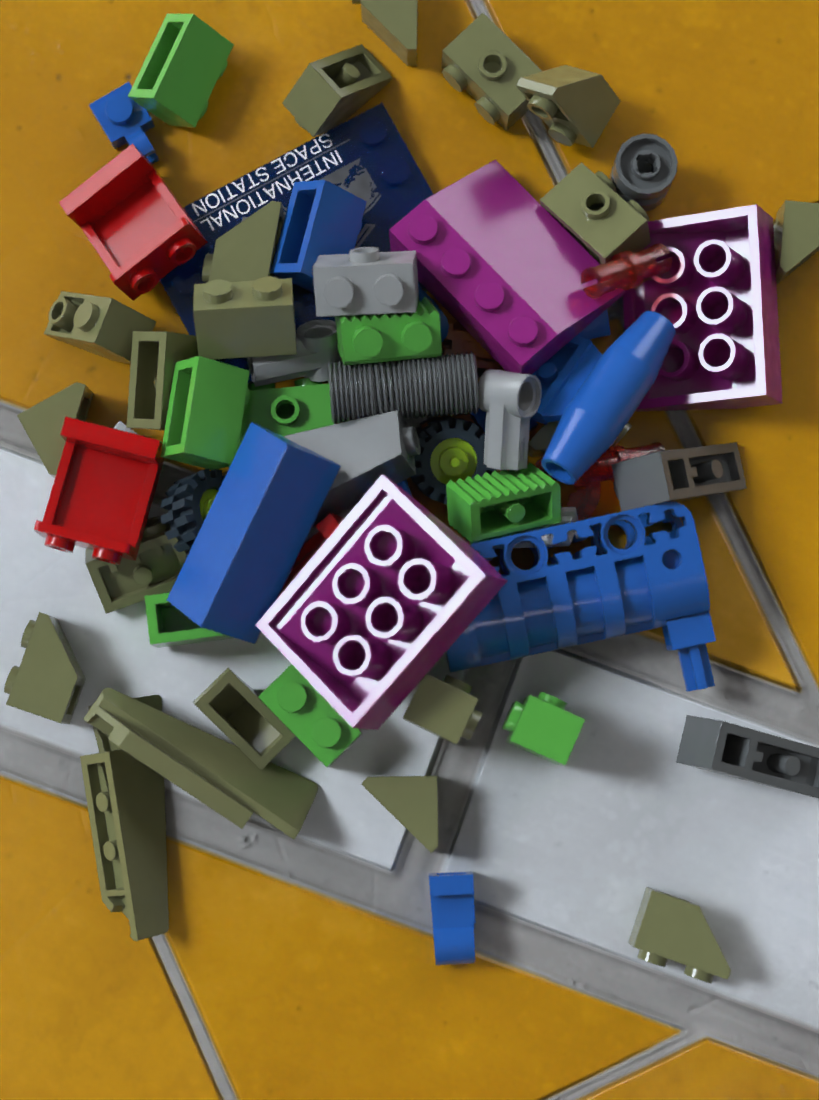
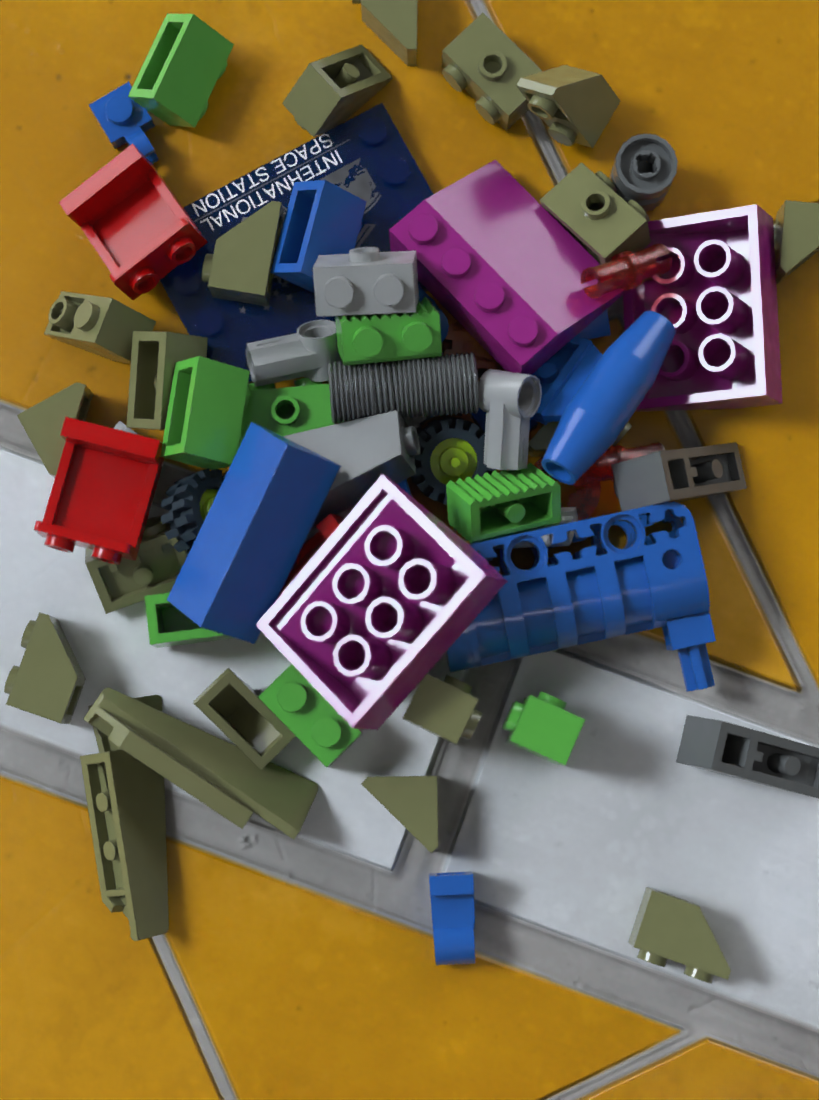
(245, 318): olive brick -> none

